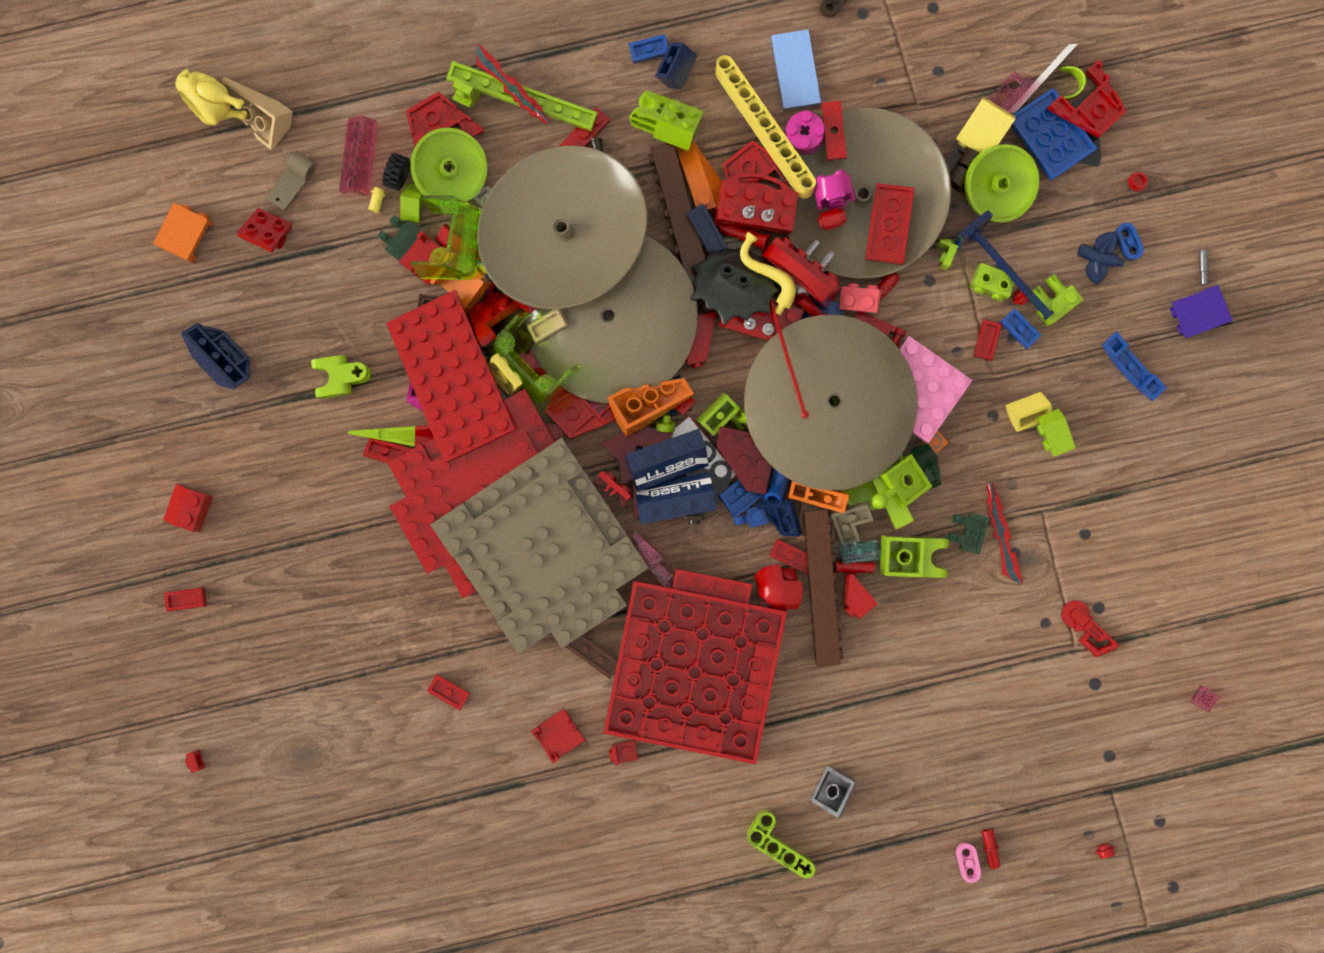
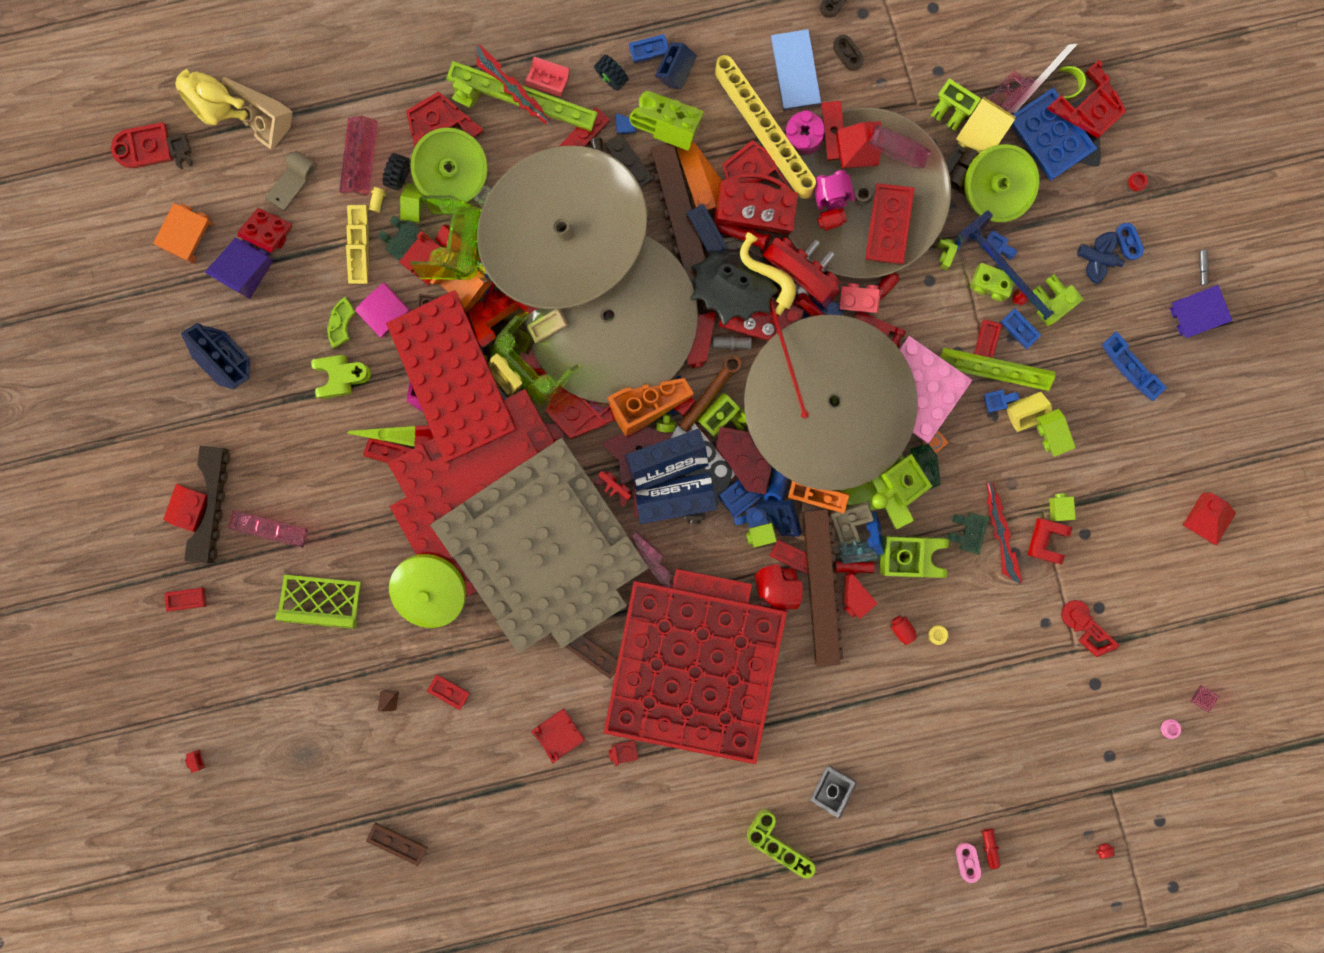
(143, 146): none -> red tile
(179, 148): none -> dark brown plate
(213, 465): none -> dark brown arch
(241, 267): none -> dark purple slope
(268, 528): none -> clear pink slope
(312, 617): none -> lime fence
(339, 322): none -> lime tile
(358, 244): none -> light yellow slope
(381, 308): none -> dark pink slope
(388, 700): none -> reddish brown slope
(396, 844): none -> reddish brown plate
(427, 591): none -> lime dish
(547, 77): none -> coral bracket
(611, 72): none -> black wheel
(623, 153): none -> dark brown plate
(624, 125): none -> blue tile
(710, 393): none -> dark orange piece
(731, 342): none -> light grey pin
(761, 535): none -> lime brick
(849, 53): none -> dark brown plate
(855, 146): none -> red slope
(876, 539): none -> blue plate
(900, 147): none -> clear pink slope
(903, 630): none -> red brick
(938, 634): none -> light yellow tile
(957, 97): none -> lime brick
(998, 401): none -> blue plate
(999, 244): none -> blue plate
(999, 369): none -> lime plate
(1041, 538): none -> red connector
(1062, 508): none -> lime brick
(1171, 729): none -> bright pink plate
(1210, 517): none -> red slope

